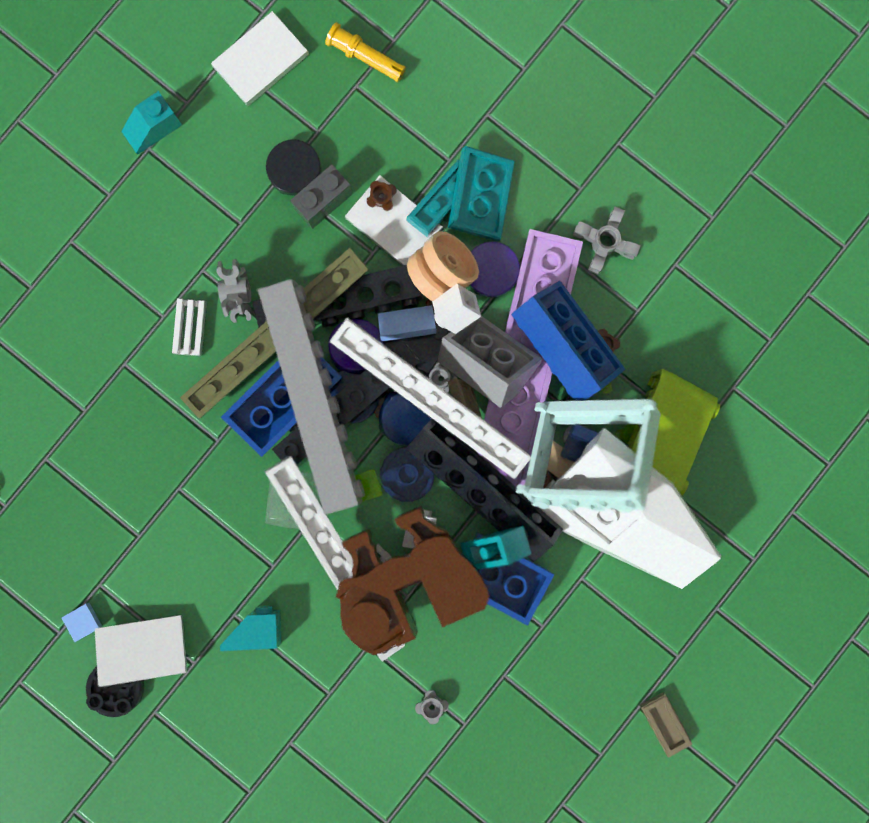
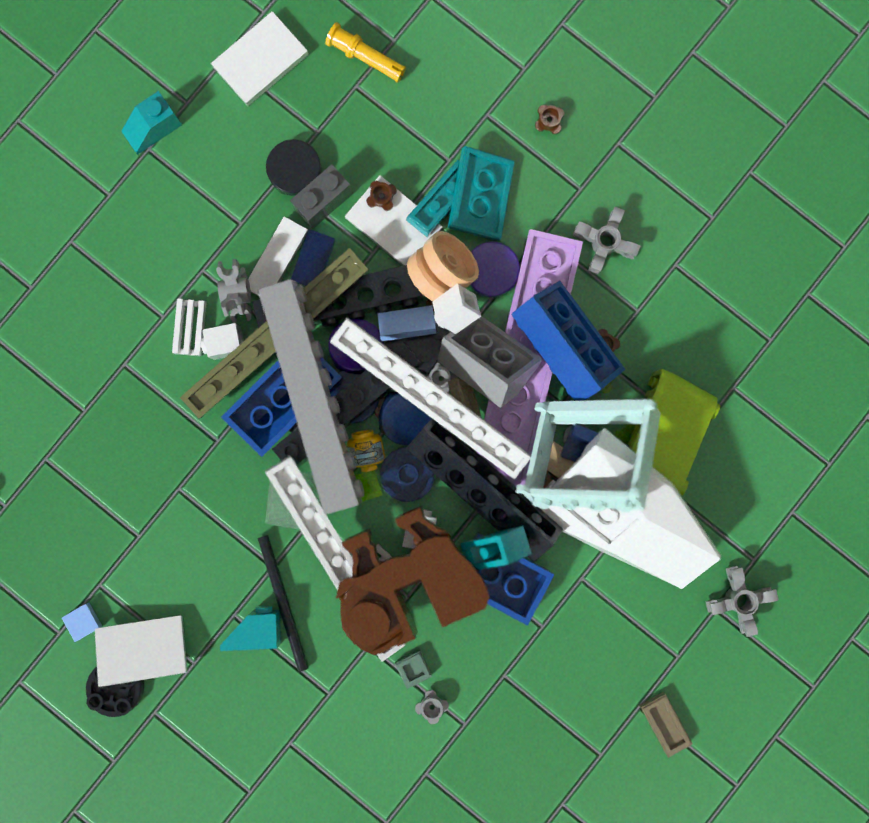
(221, 340): none -> white brick
(277, 255): none -> white tile
(283, 603): none -> black piece
(313, 257): none -> clear blue tile
(366, 449): none -> head
(413, 669): none -> sand green tile
(549, 111): none -> reddish brown plate
(753, 599): none -> light grey pin

